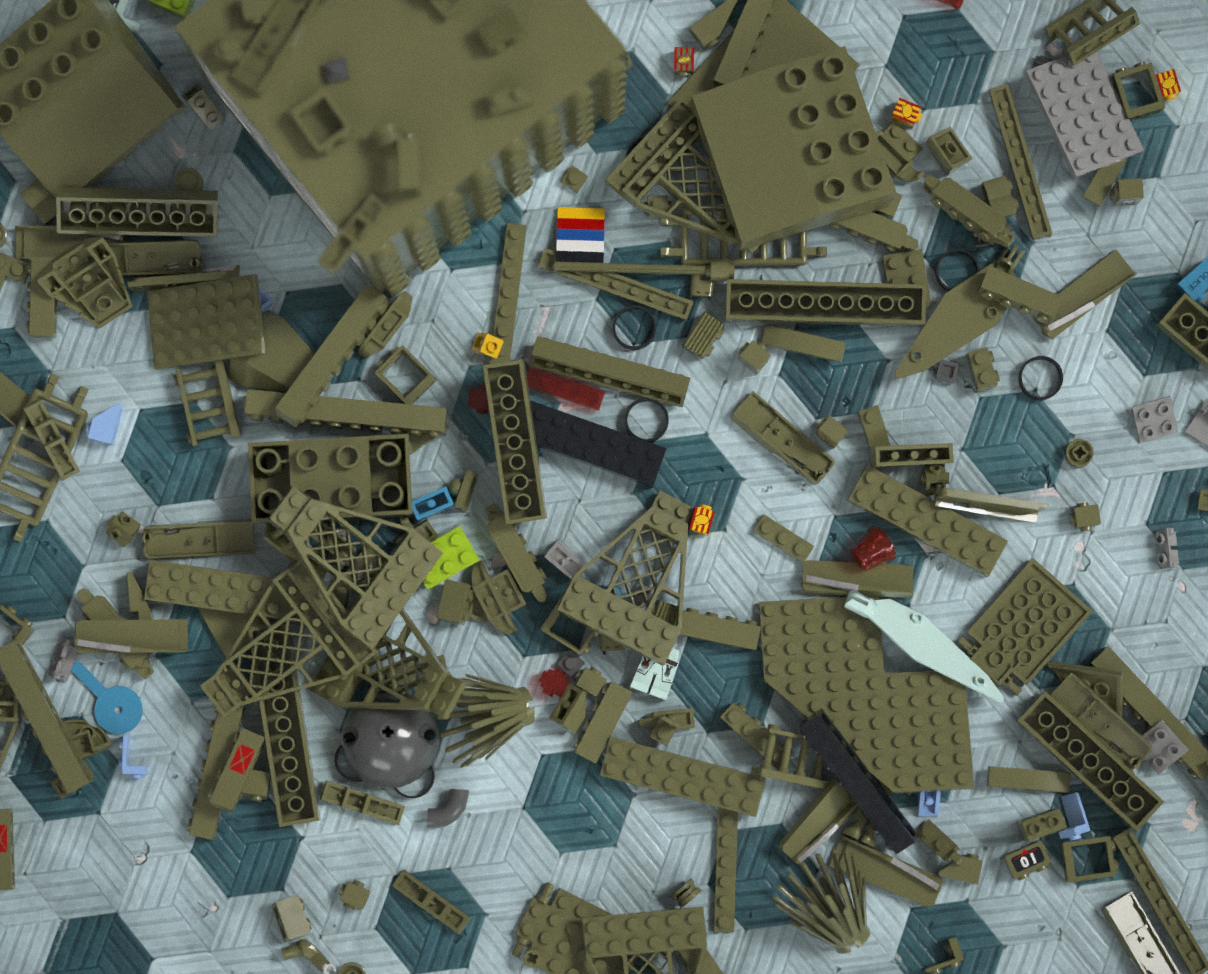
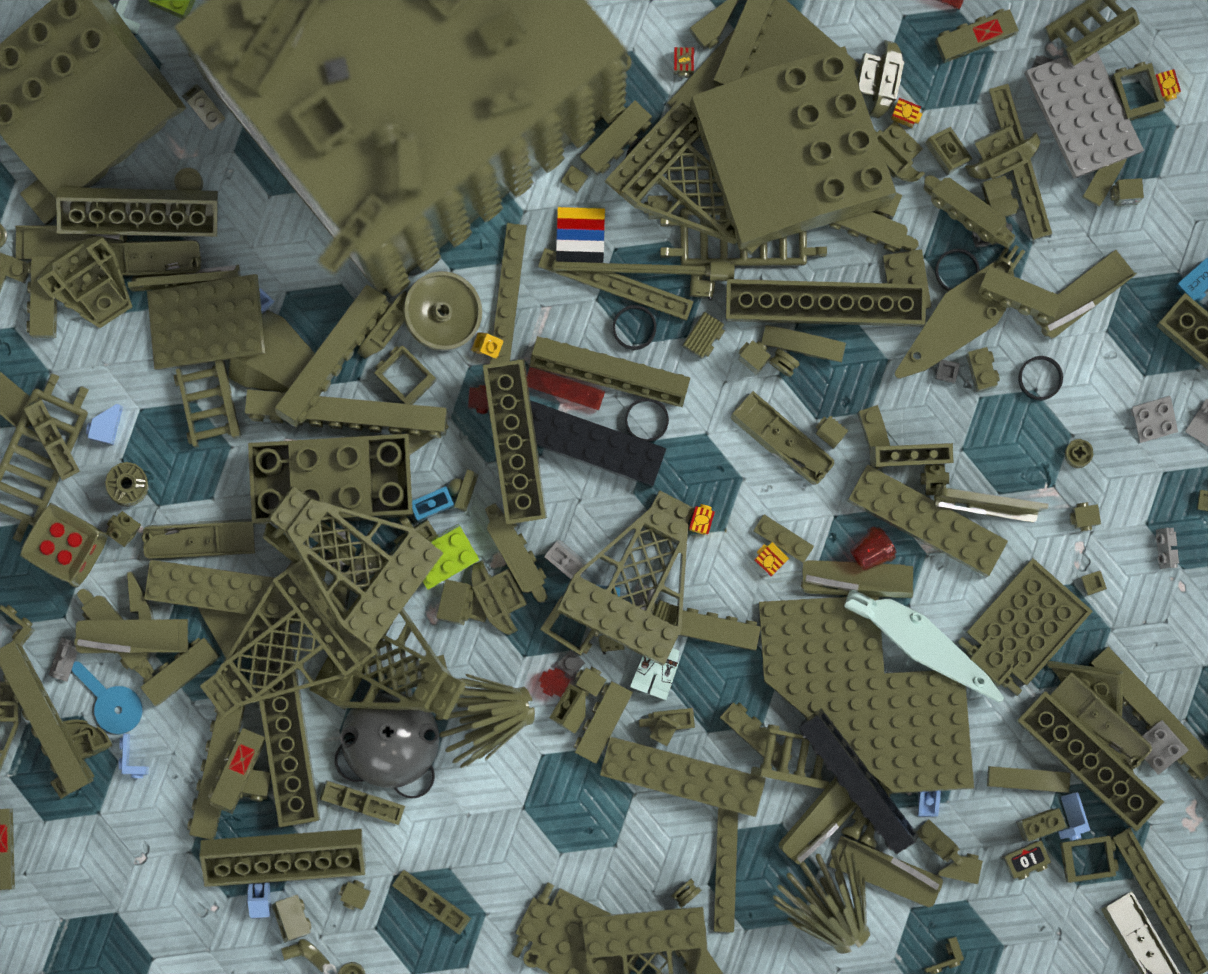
(64, 545): none -> olive piece
(127, 472): none -> olive wheel
(179, 672): none -> olive brick
(259, 900): none -> light blue slope
(283, 857): none -> olive brick
(449, 811): dark grey cylinder -> none
(454, 298): none -> olive dish
(616, 138): none -> olive brick
(771, 558): none -> yellow brick
(784, 362): none -> olive wheel
(881, 77): none -> plate
(976, 35): none -> olive brick
(1002, 153): none -> olive plate
(1093, 583): none -> olive plate

